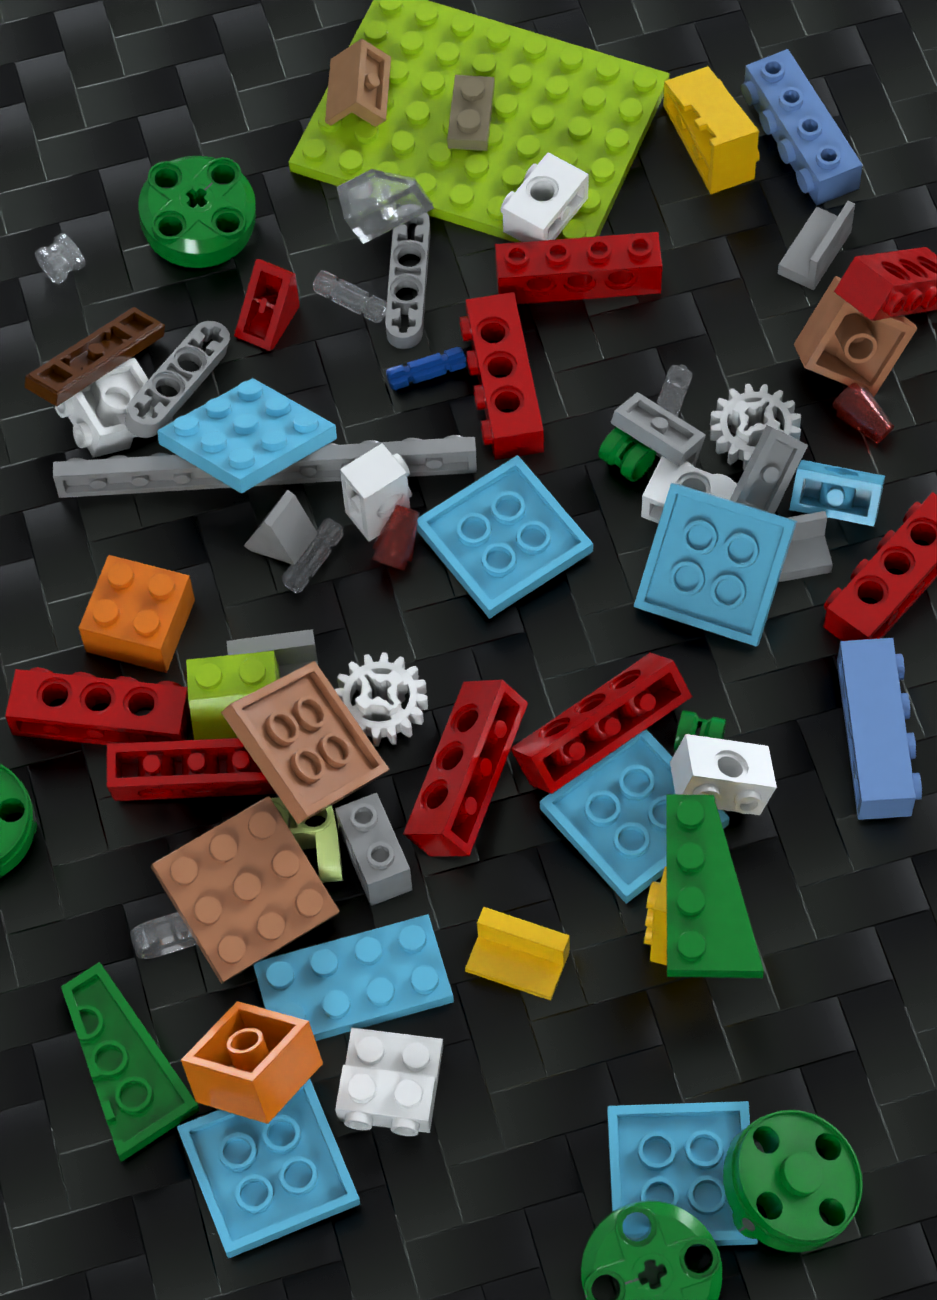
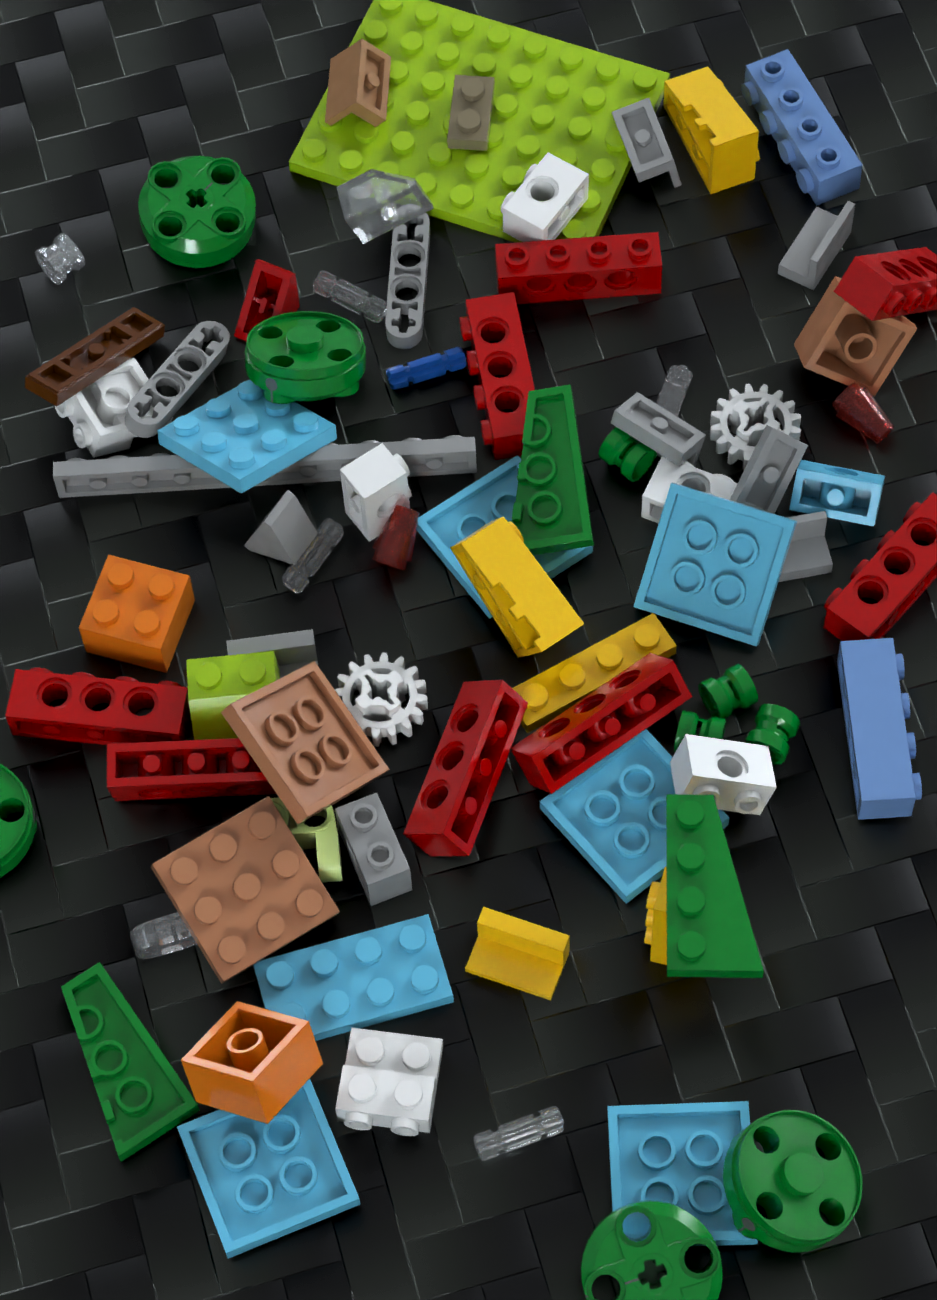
(305, 357): none -> green piece
(515, 588): none -> yellow wedge
(519, 1133): none -> clear axle
(551, 481): none -> green wing
(586, 671): none -> yellow plate
(645, 141): none -> light grey panel
(728, 692): none -> green wheel
(774, 729): none -> green wheel

